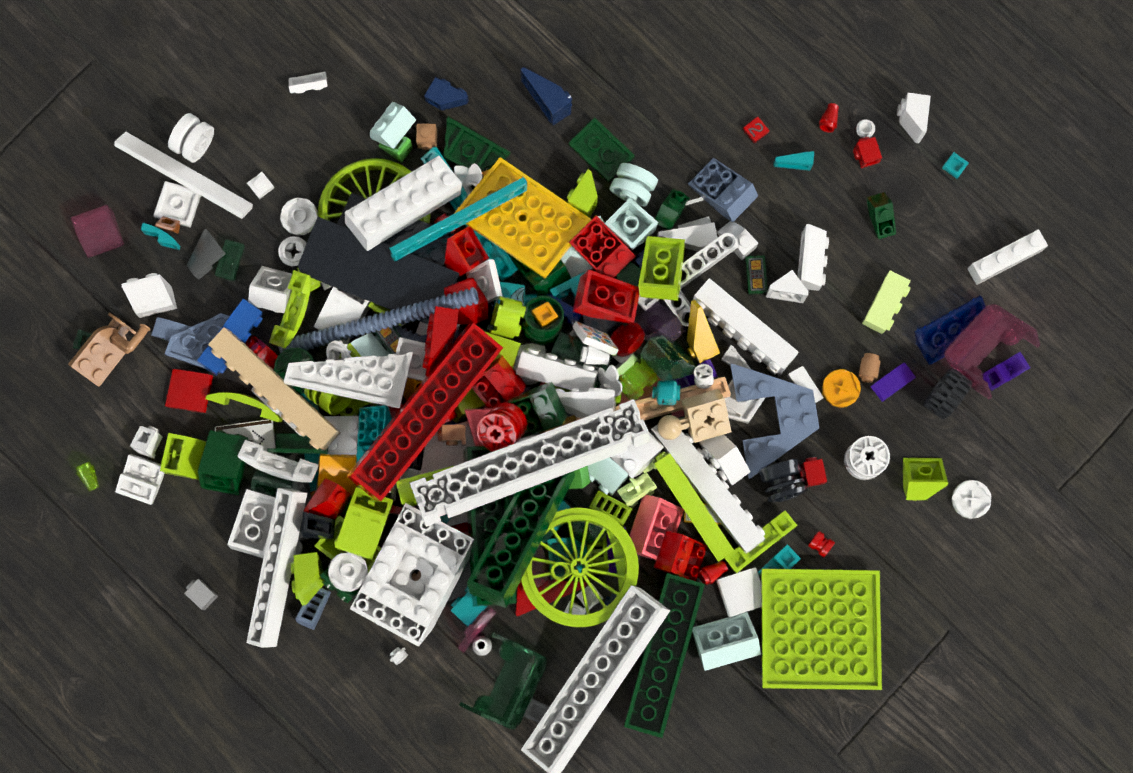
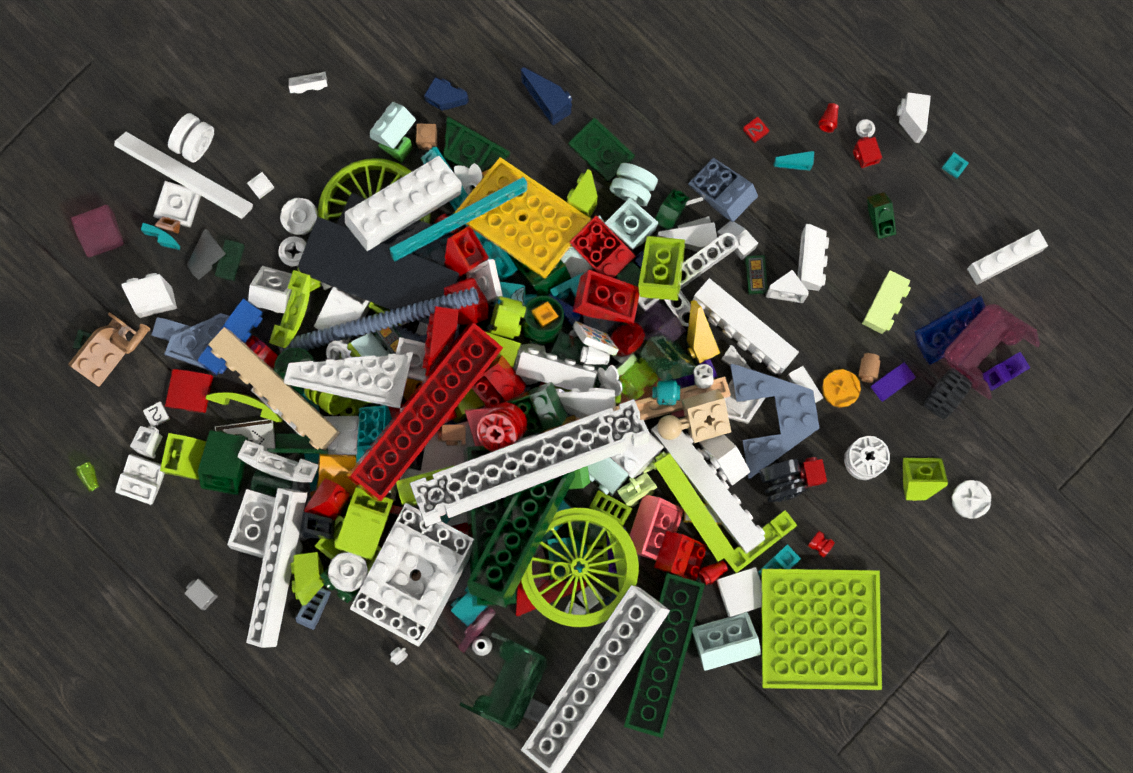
(156, 414): none -> white tile

